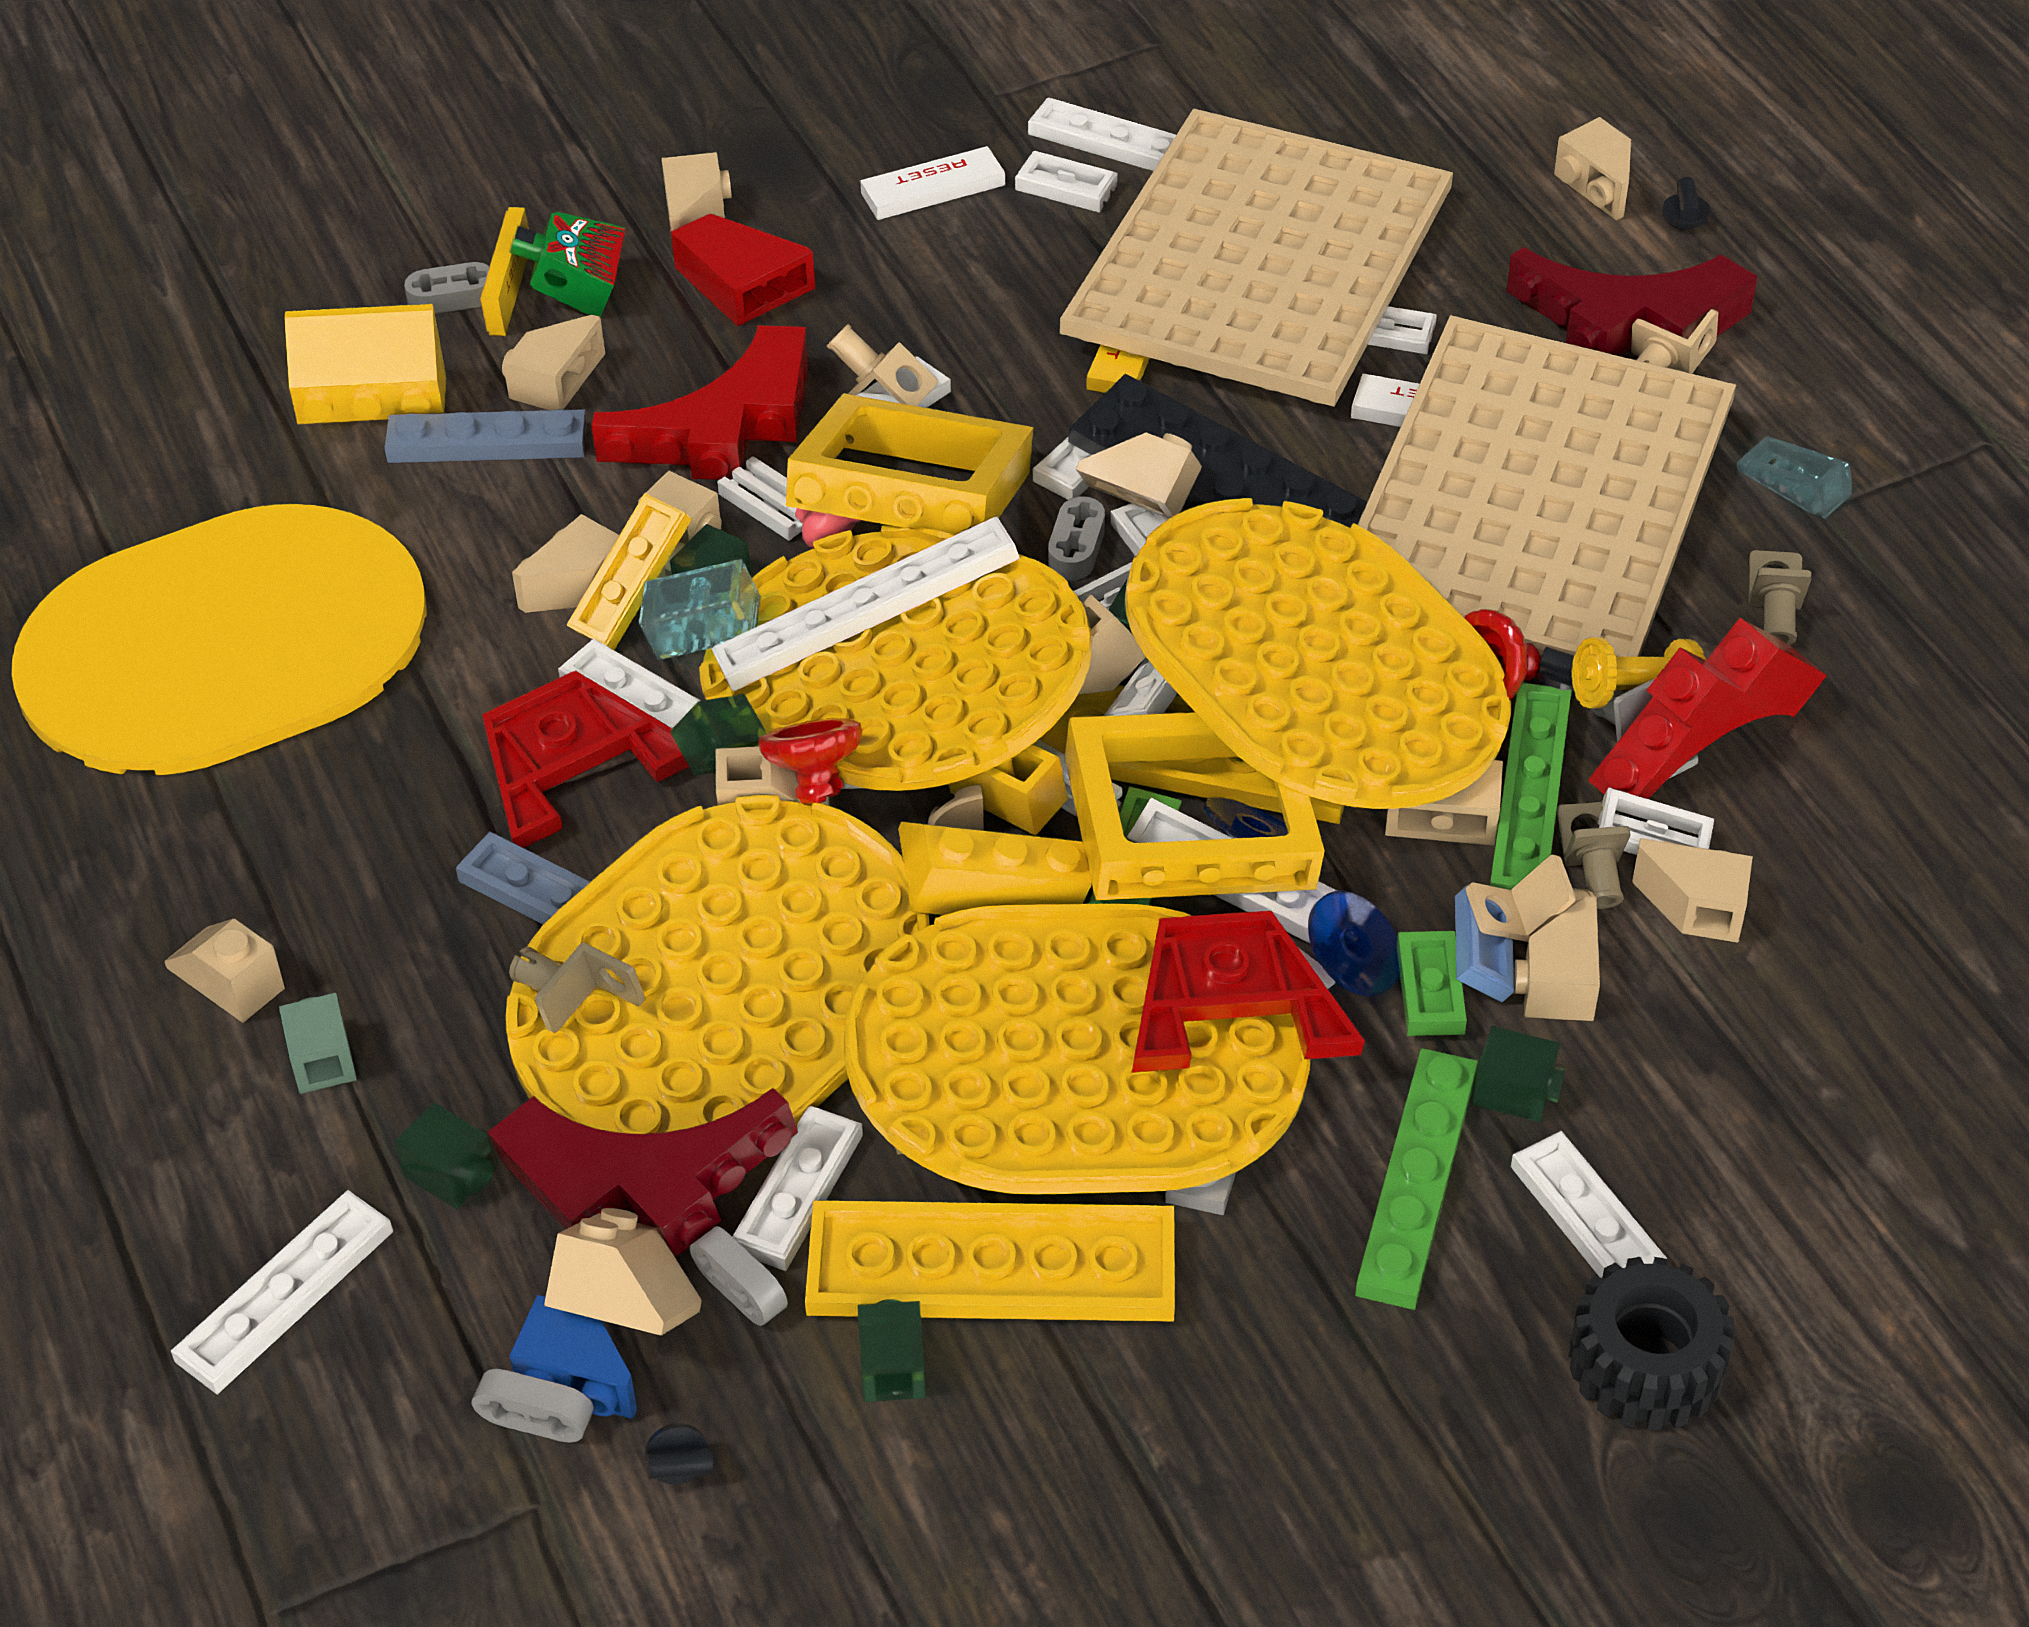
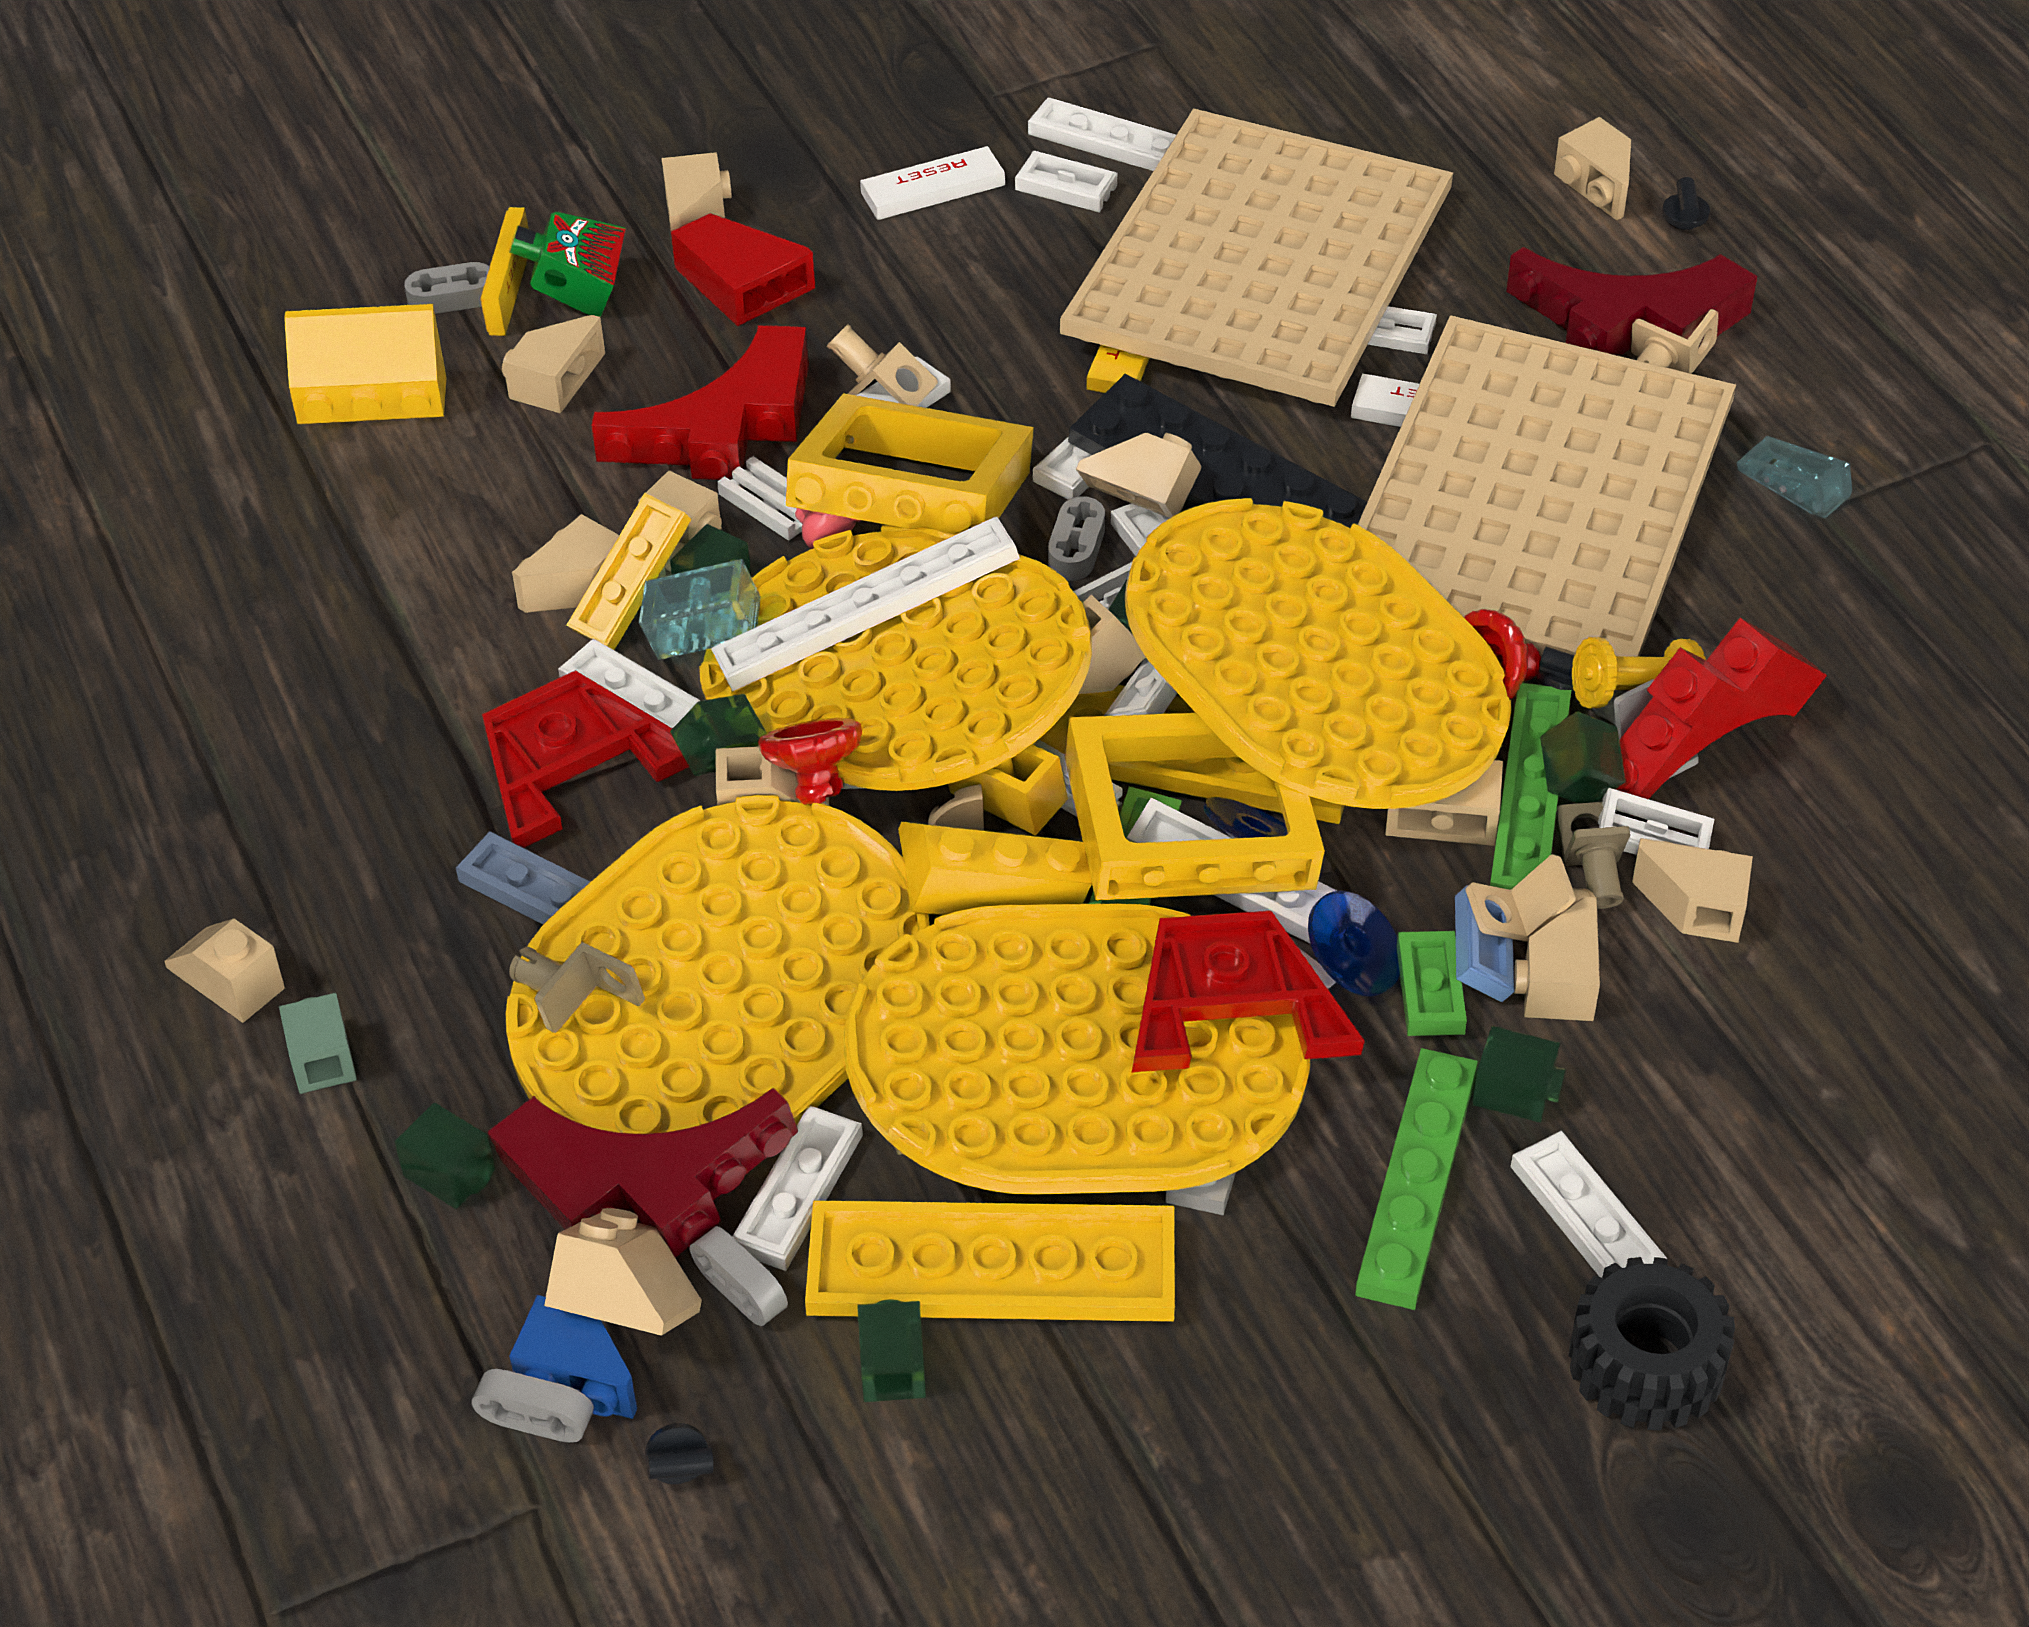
(219, 639): yellow tile -> none
(281, 1292): white tile -> none
(486, 436): sand blue plate -> none
(1582, 758): none -> clear green brick
(1778, 590): dark tan bracket -> none

